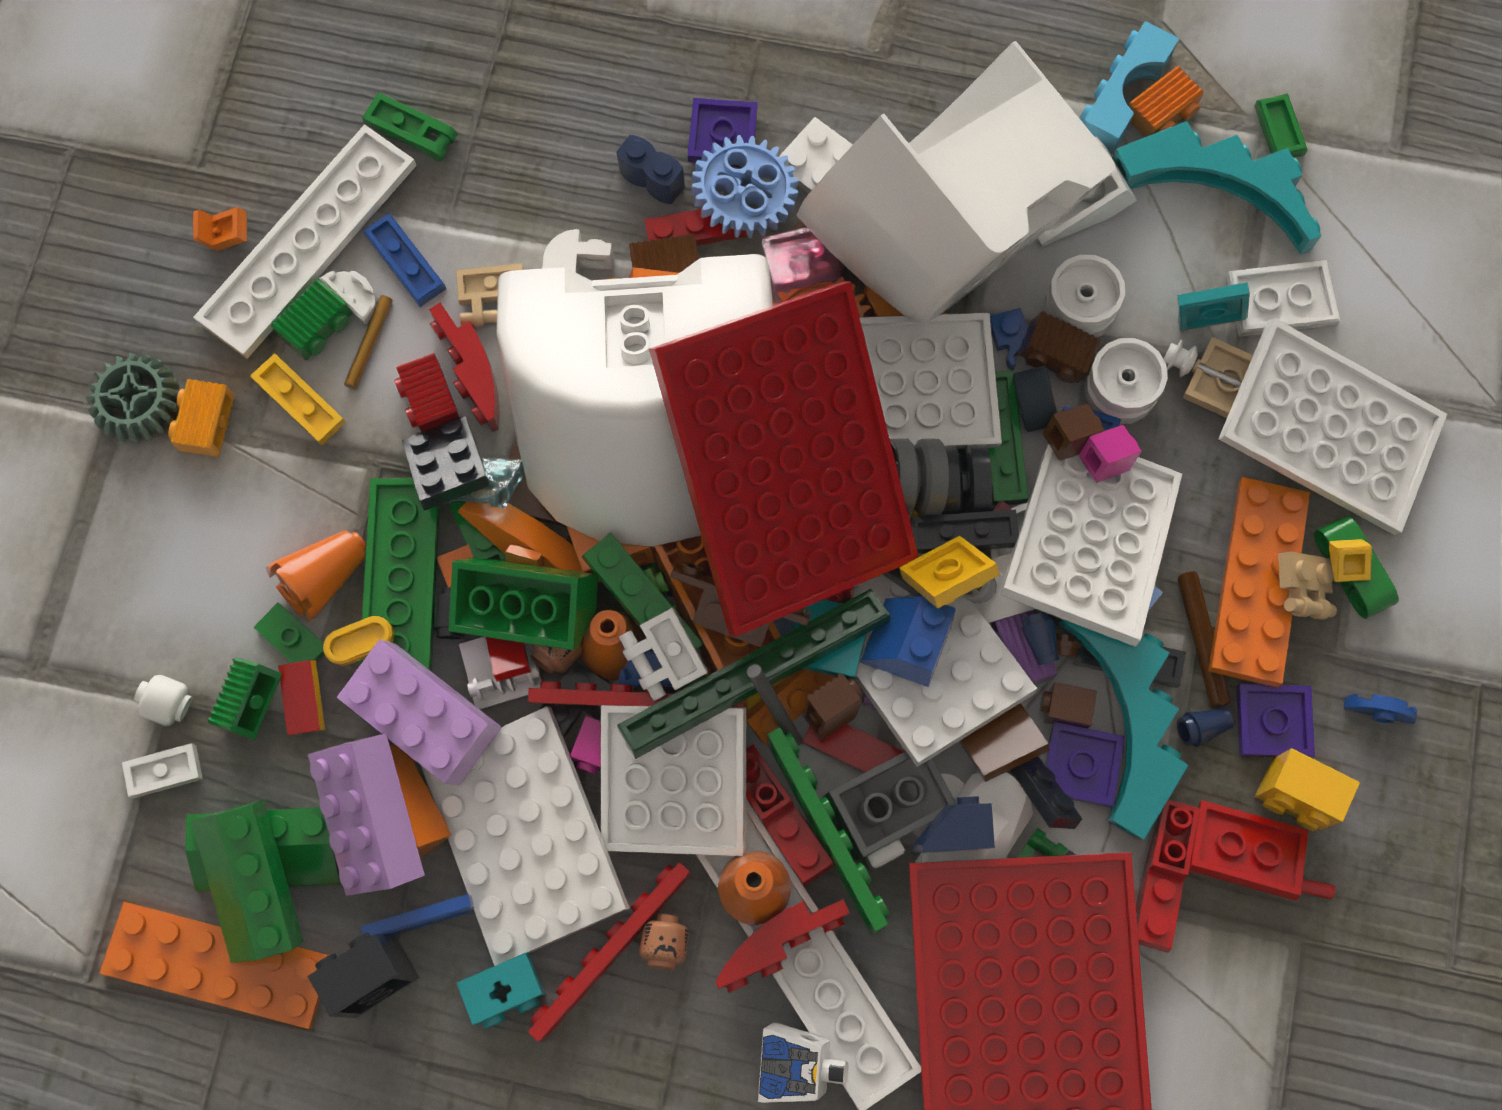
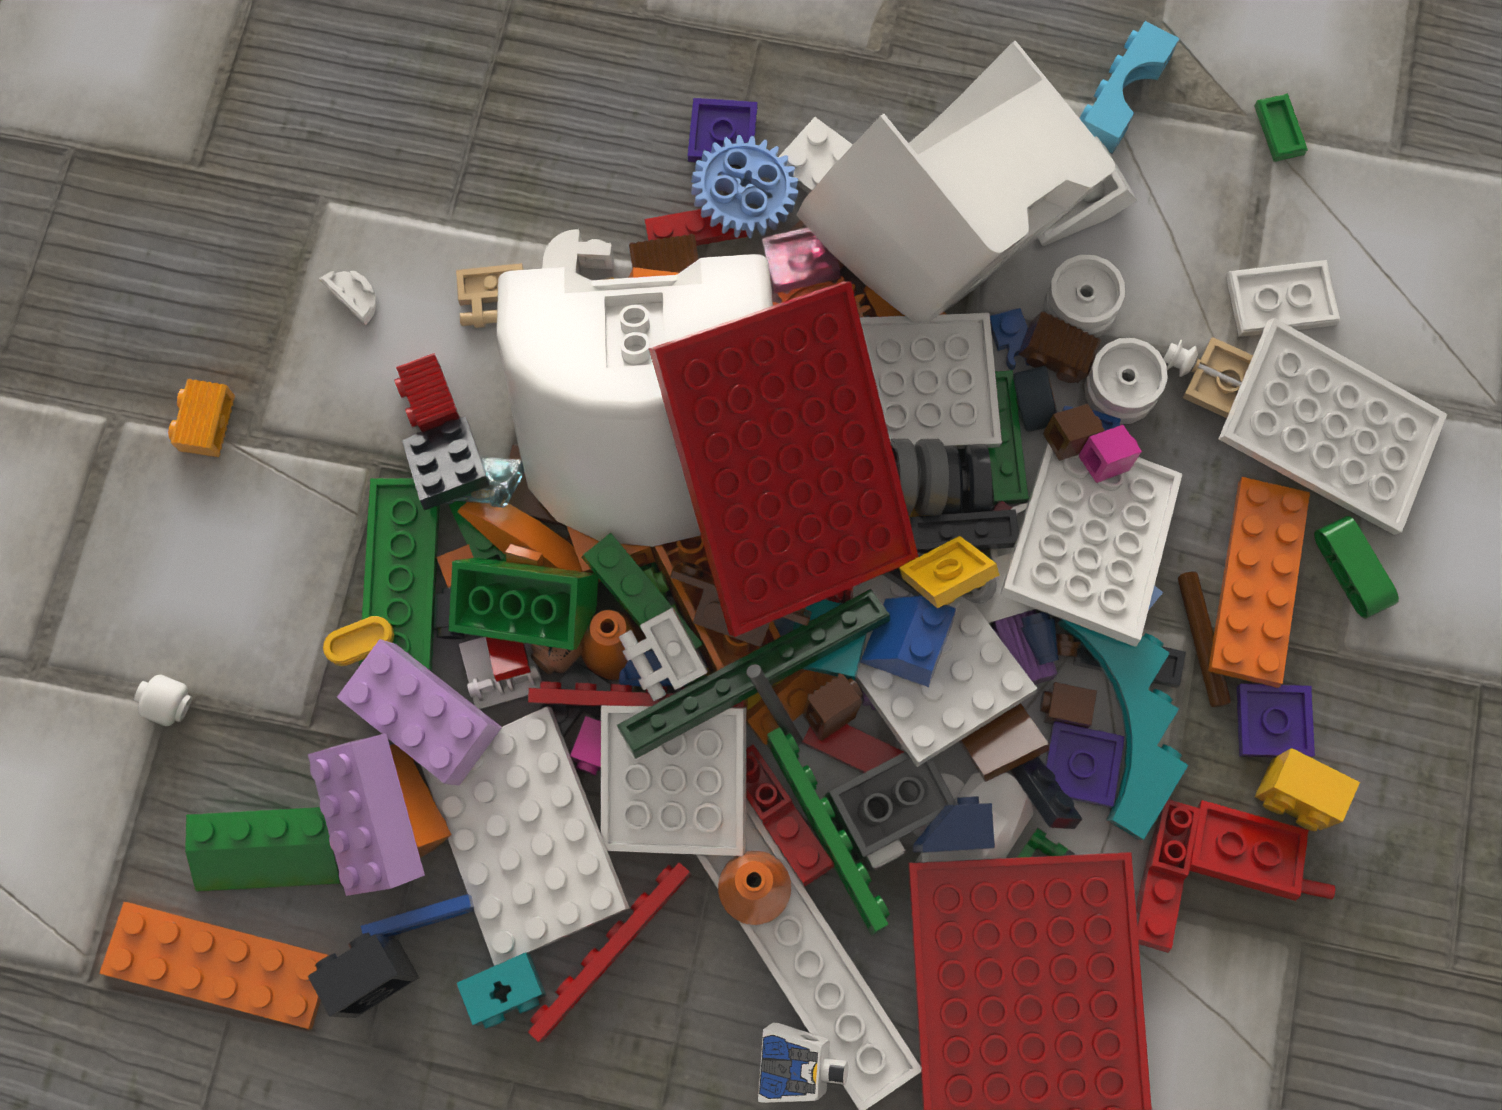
(123, 388): sand green gear -> none
(162, 770): white plate -> none
(220, 230): orange bracket -> none
(245, 698): green brick -> none
(247, 882): green slope -> none
(289, 635): green plate -> none
(298, 399): yellow plate -> none
(301, 697): red tile -> none
(305, 241): white plate -> none
(312, 320): green brick -> none
(317, 571): orange cone -> none
(368, 342): pearl gold bar -> none
(404, 260): blue tile -> none
(409, 126): green plate -> none
(473, 367): red slope -> none
(650, 169): dark blue brick -> none
(664, 943): nougat head -> none
(764, 948): red slope -> none
(1166, 103): orange brick -> none
(1202, 726): dark blue cone -> none
(1213, 306): teal tile -> none
(1227, 166): teal arch -> none
(1307, 583): tan plate -> none
(1350, 560): yellow slope -> none
(1383, 708): blue plate -> none

